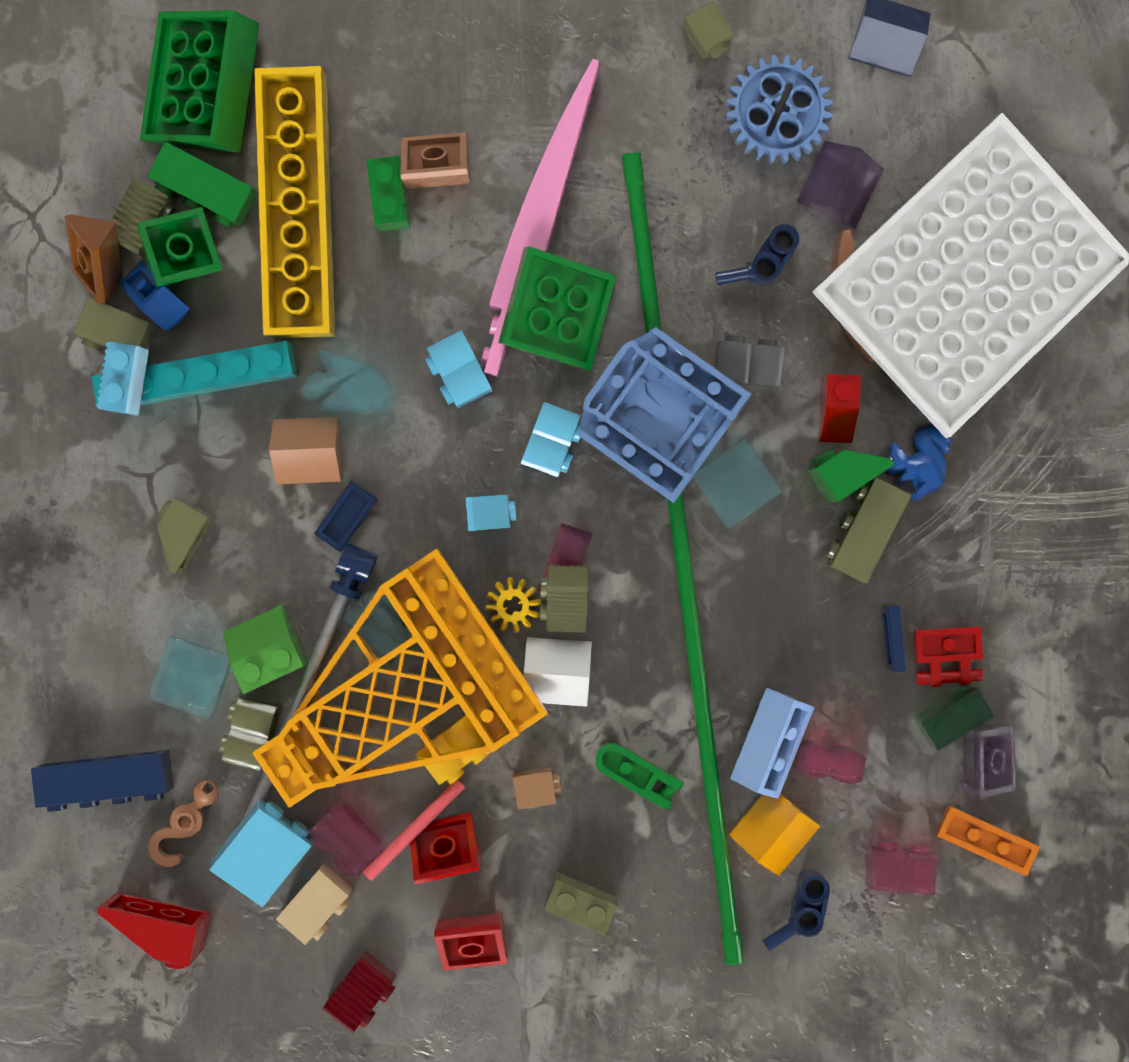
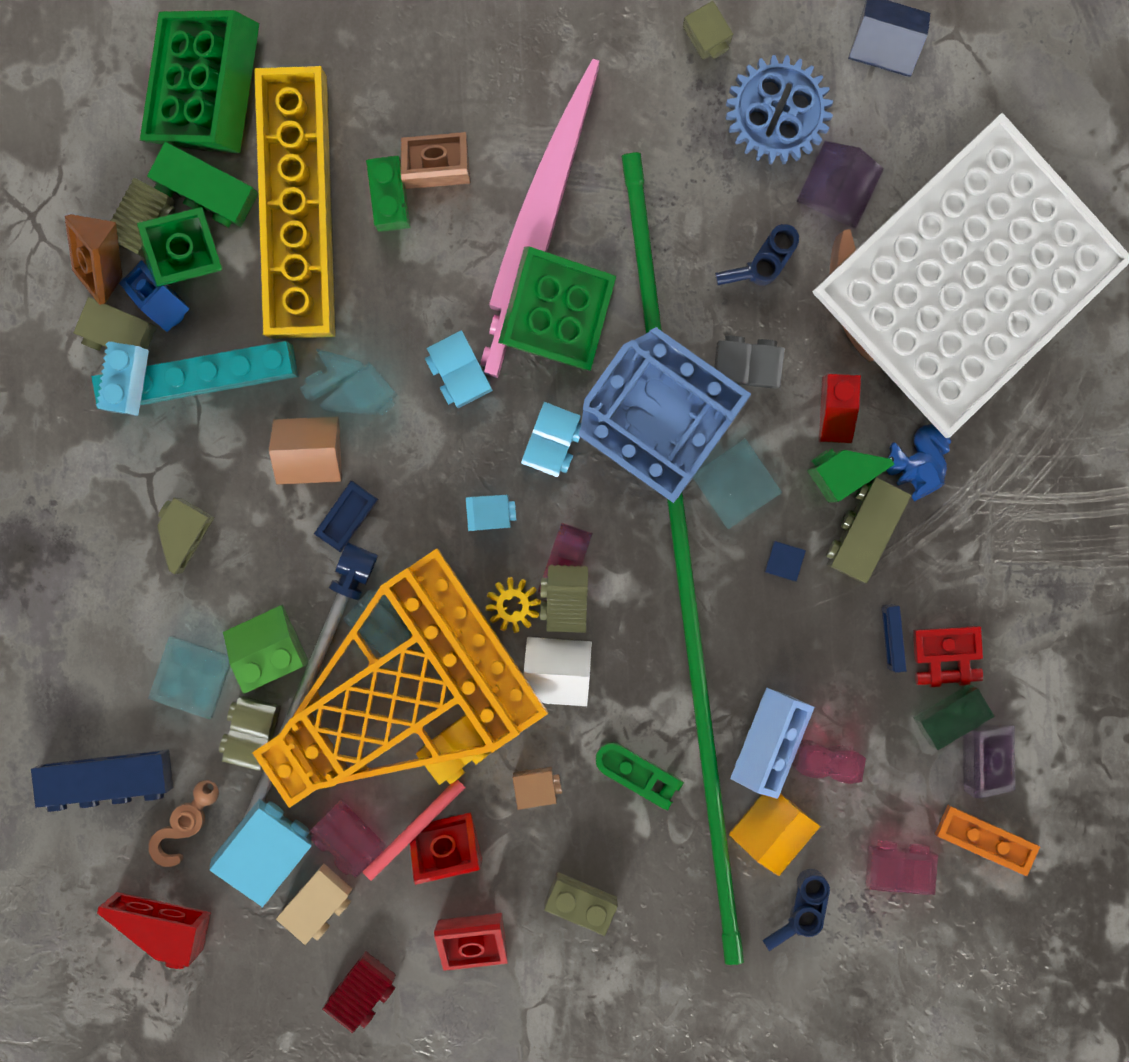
(785, 561): none -> dark blue tile

